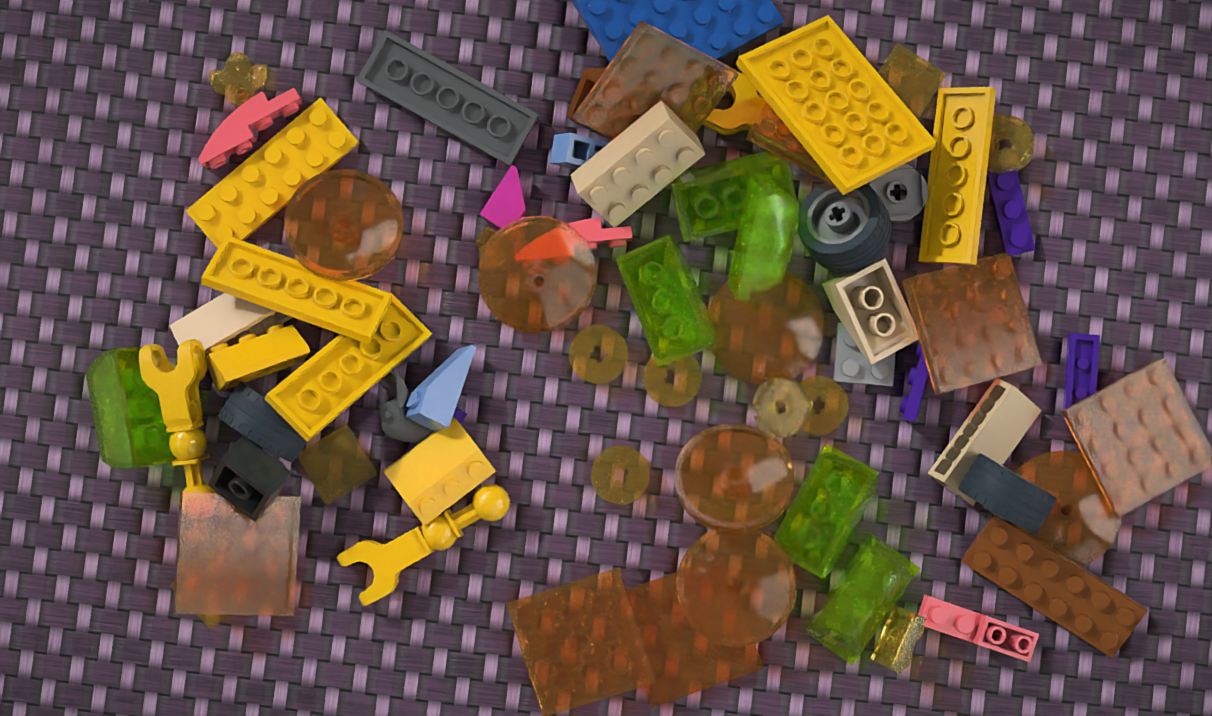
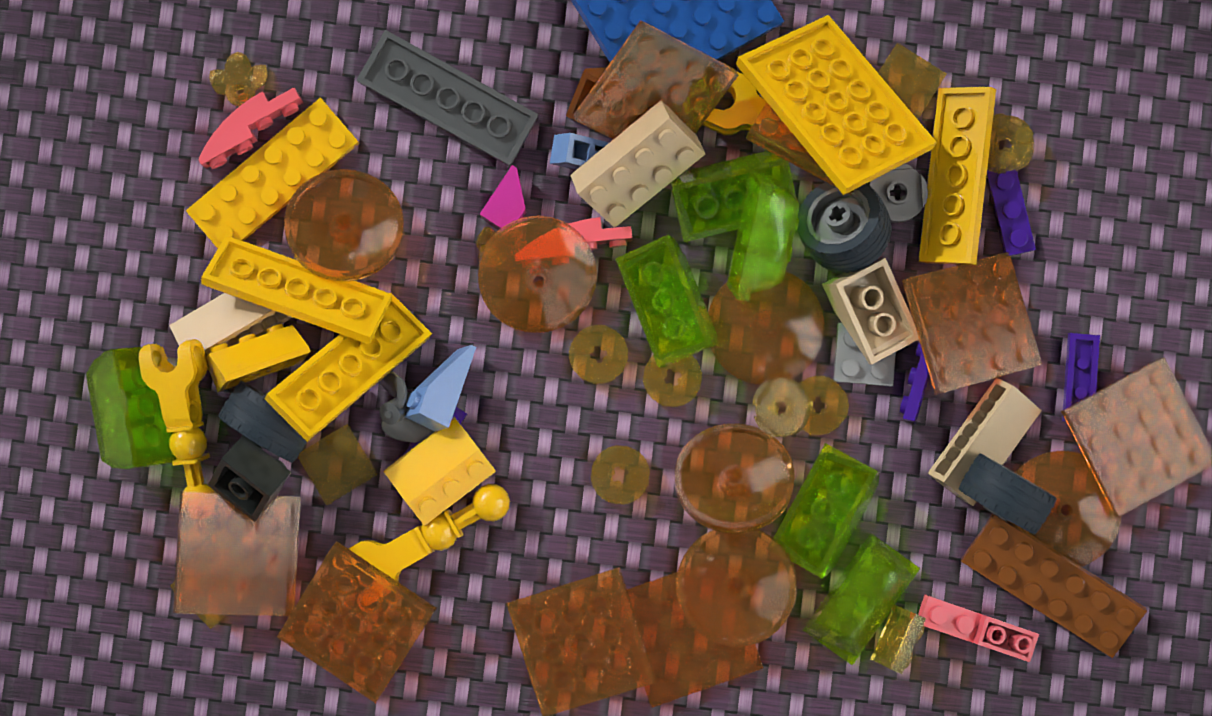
(356, 622): none -> clear orange plate

